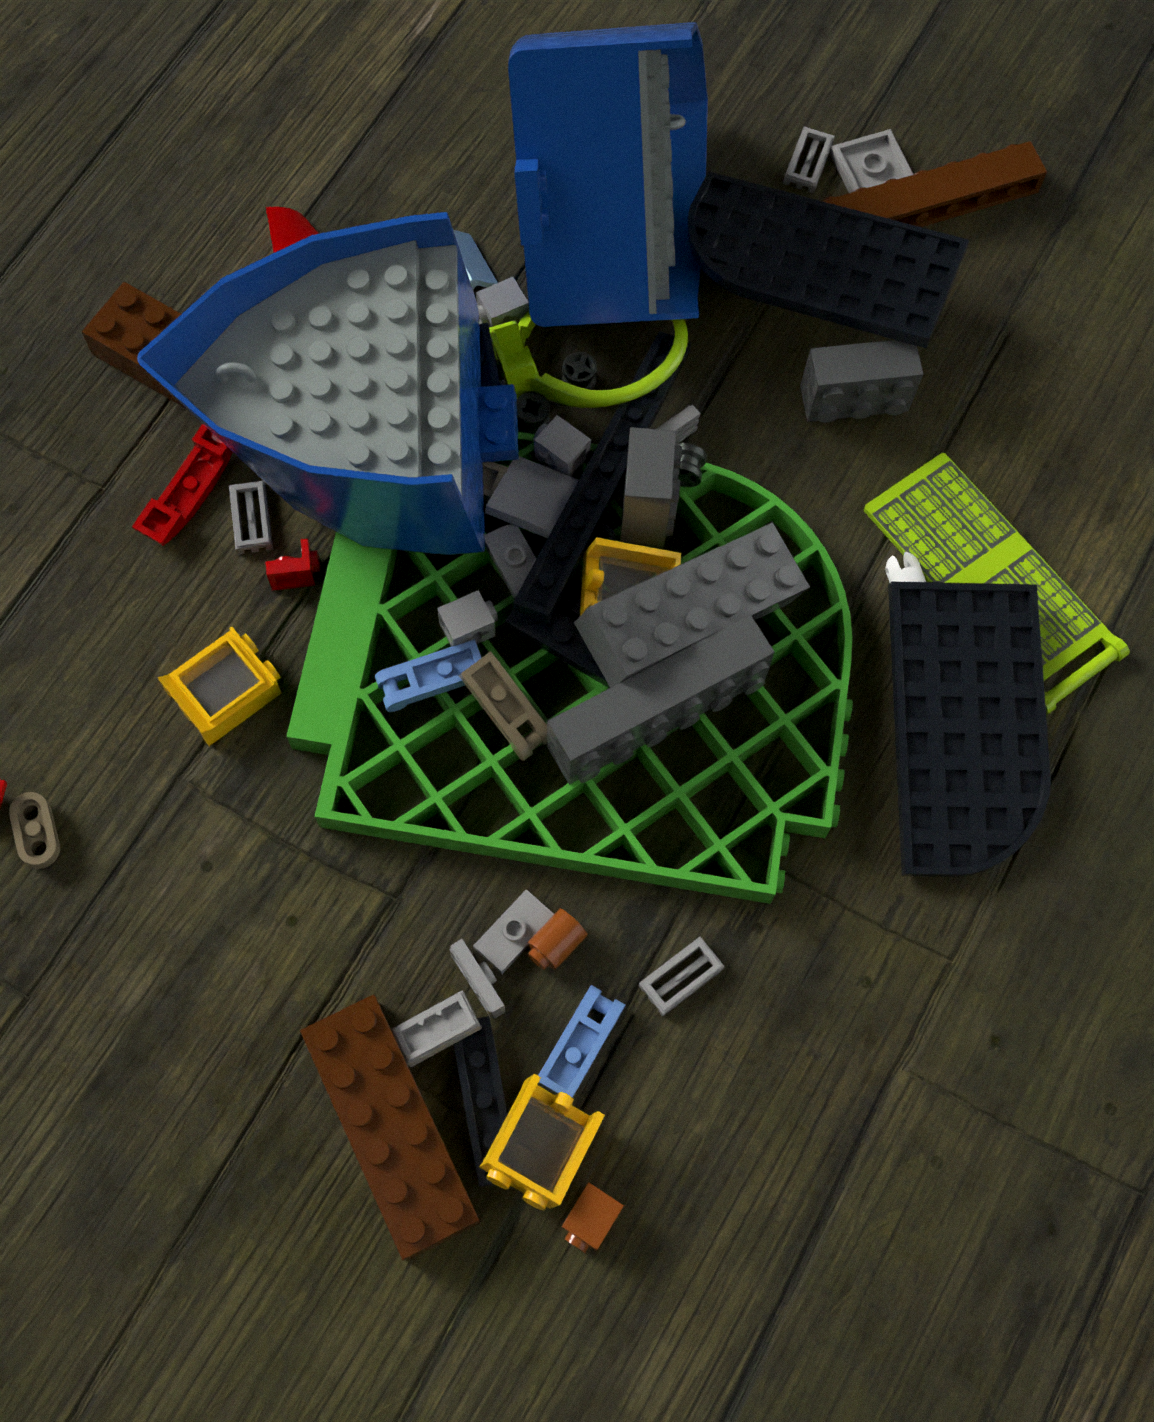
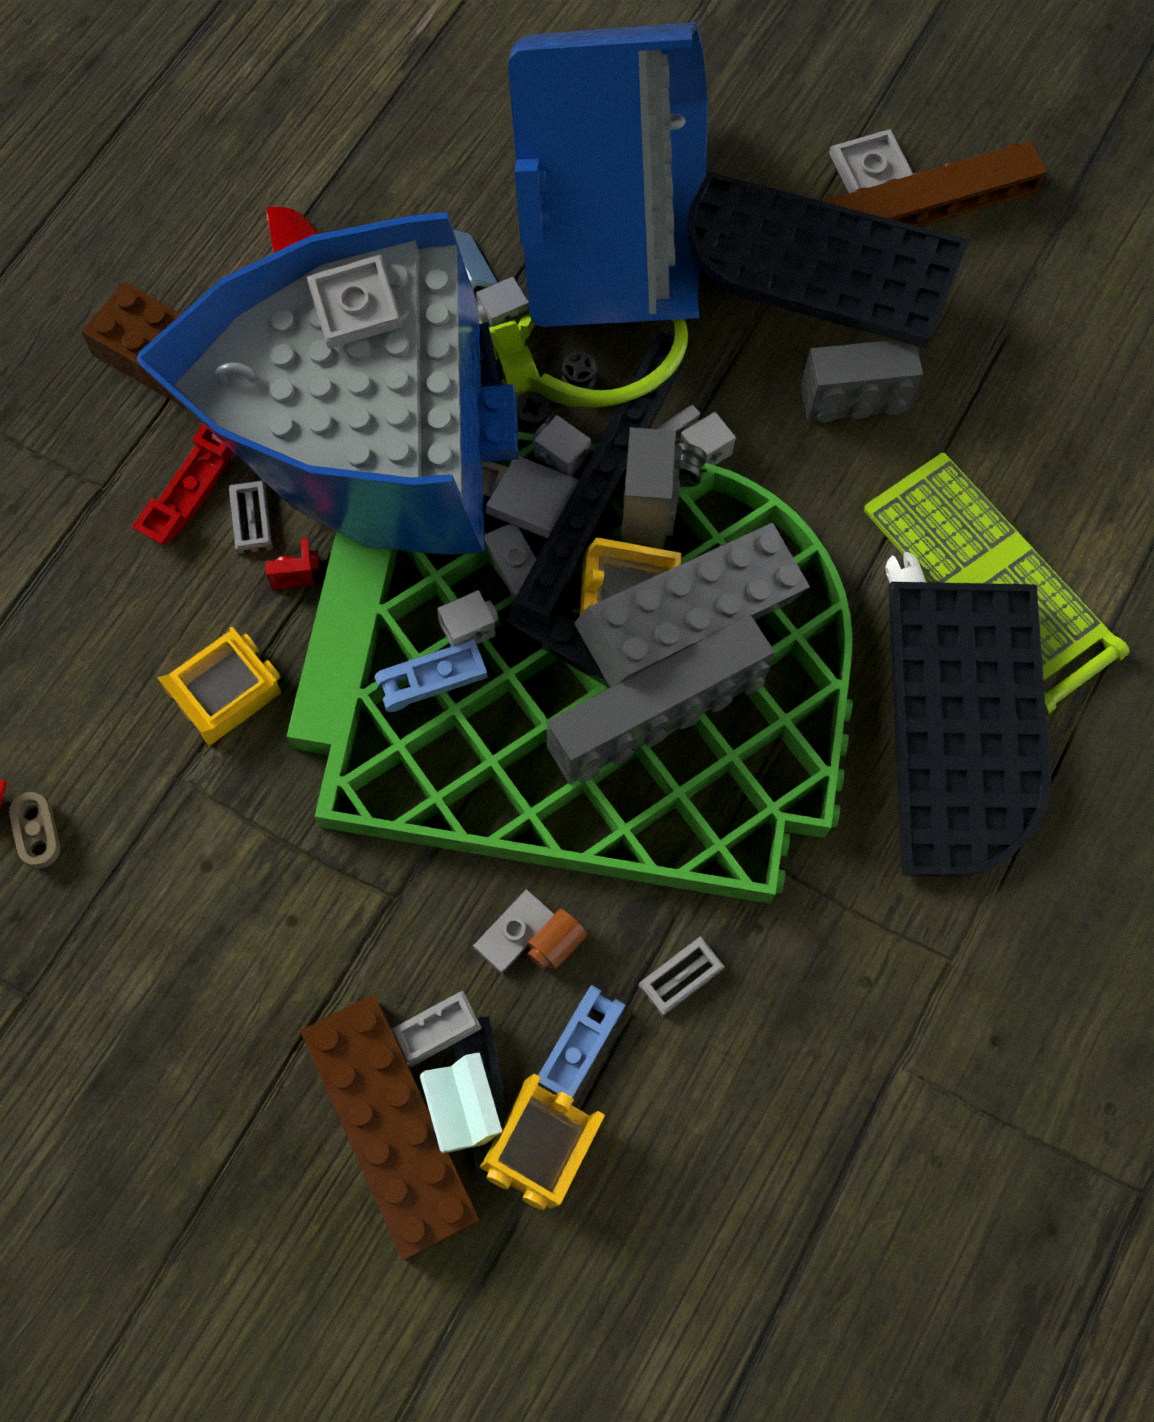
(354, 301): none -> light grey tile
(461, 1104): none -> light aqua panel
(479, 978): light grey plate -> none
(505, 704): dark tan plate -> none
(591, 1219): dark orange brick -> none
(711, 436): none -> light grey brick
(802, 179): light grey tile -> none

